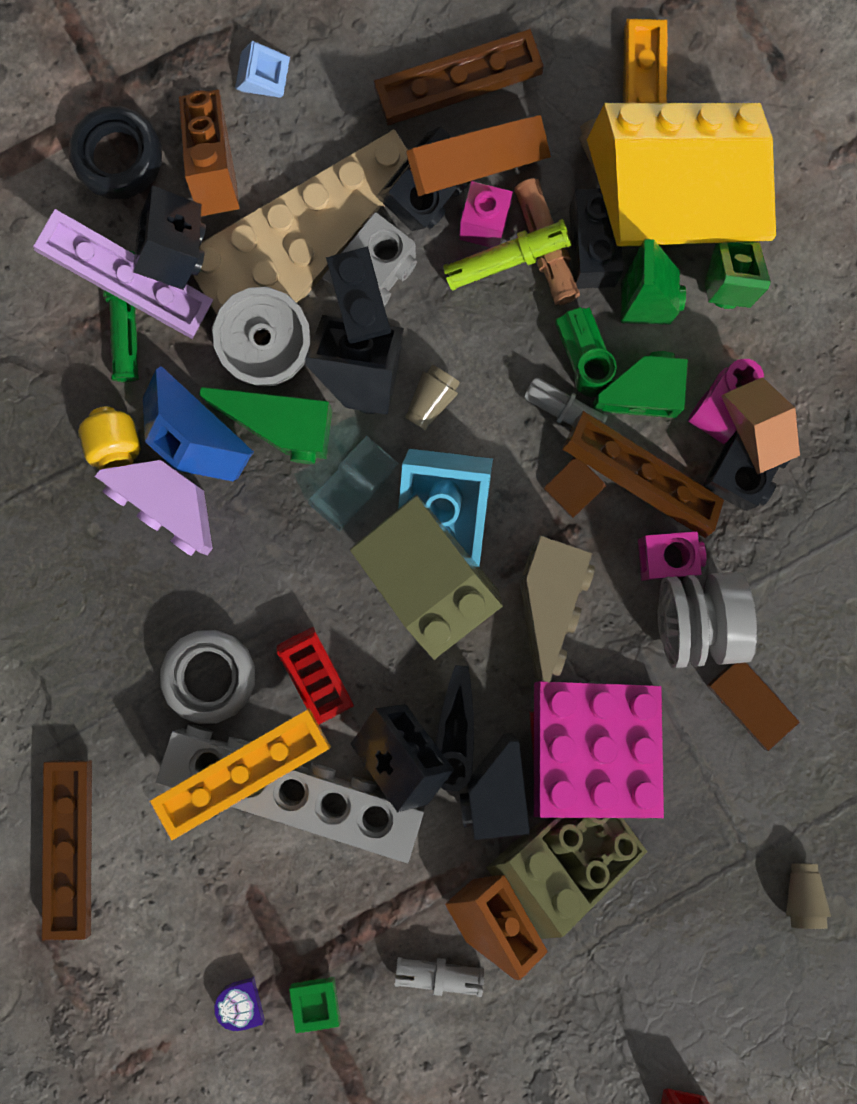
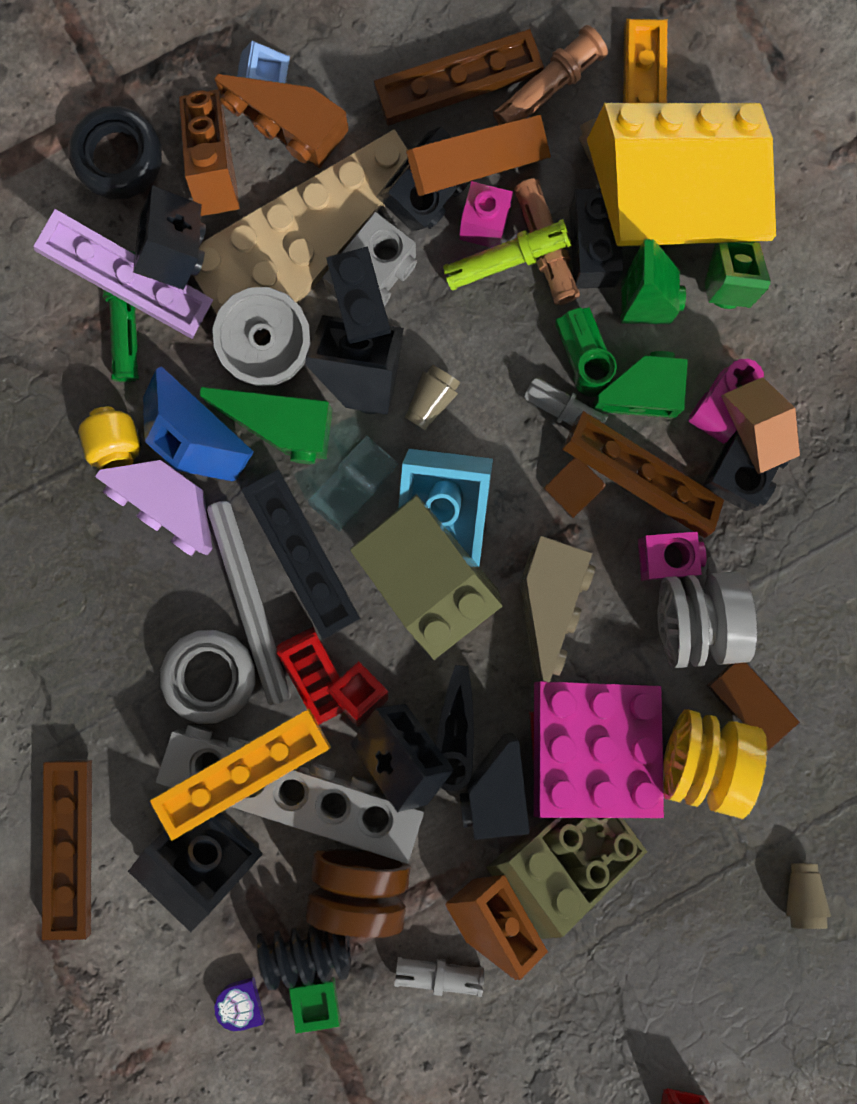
(195, 868): none -> black slope
(249, 603): none -> light grey axle
(290, 112): none -> dark orange slope
(301, 554): none -> black plate
(303, 958): none -> black piece
(357, 893): none -> reddish brown wheel
(358, 693): none -> red slope
(564, 69): none -> nougat pin
(713, 763): none -> yellow wheel

